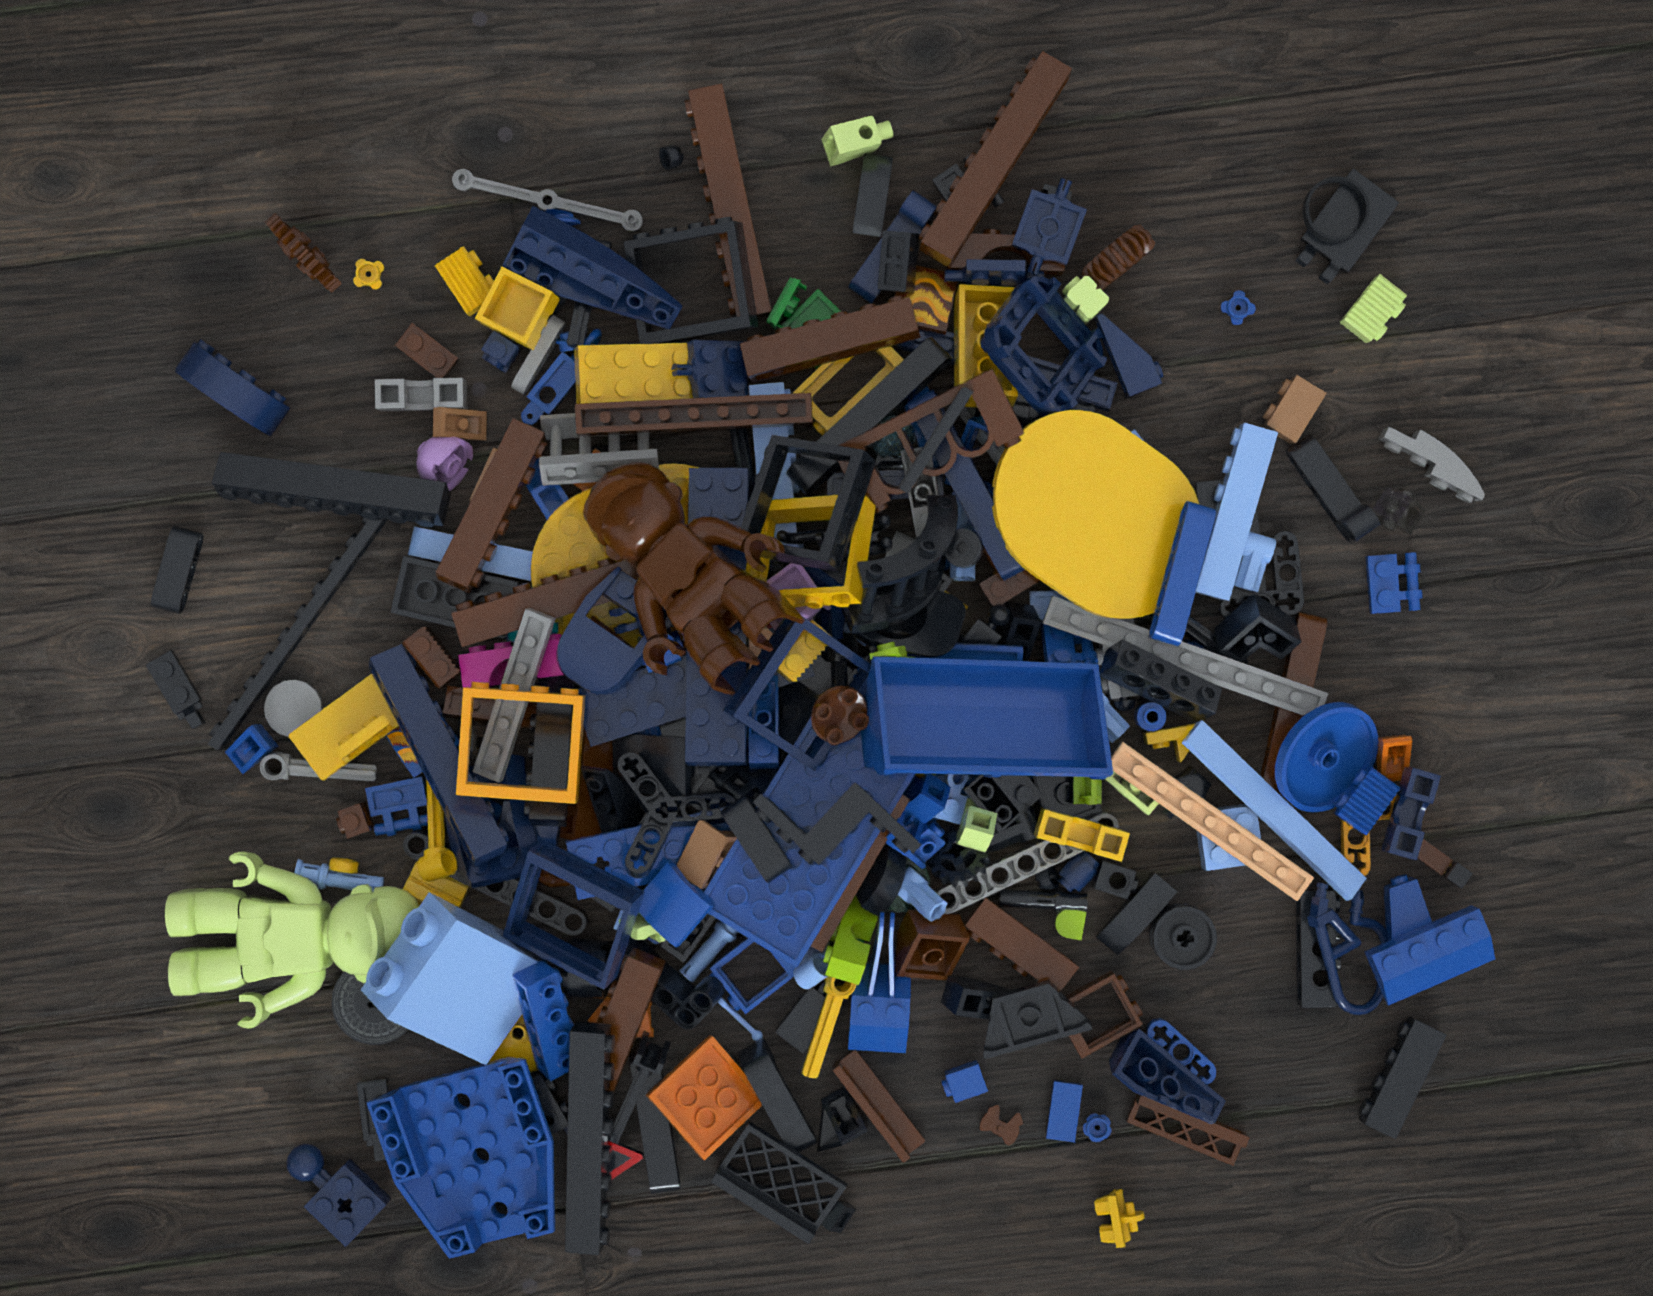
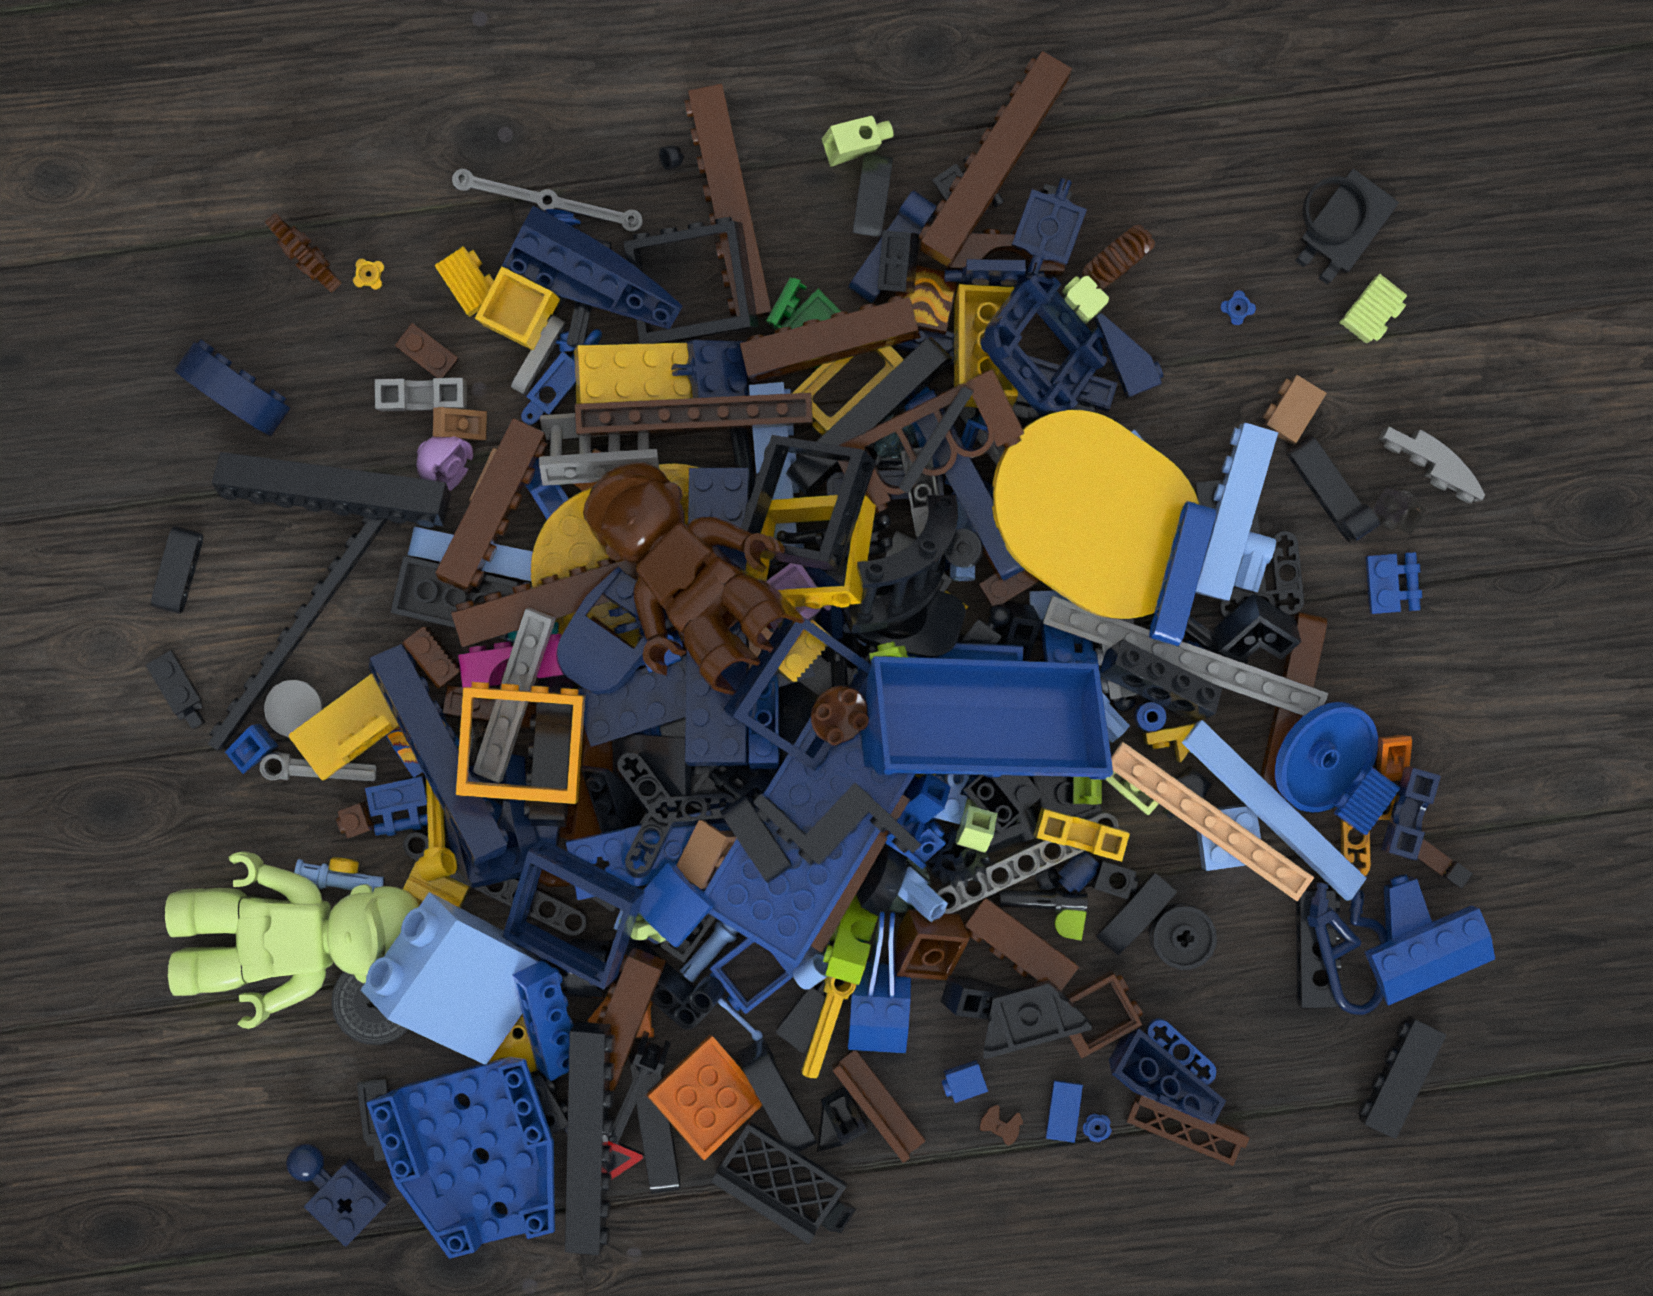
(500, 351): dark blue brick -> none
(1118, 1230): yellow hips -> none

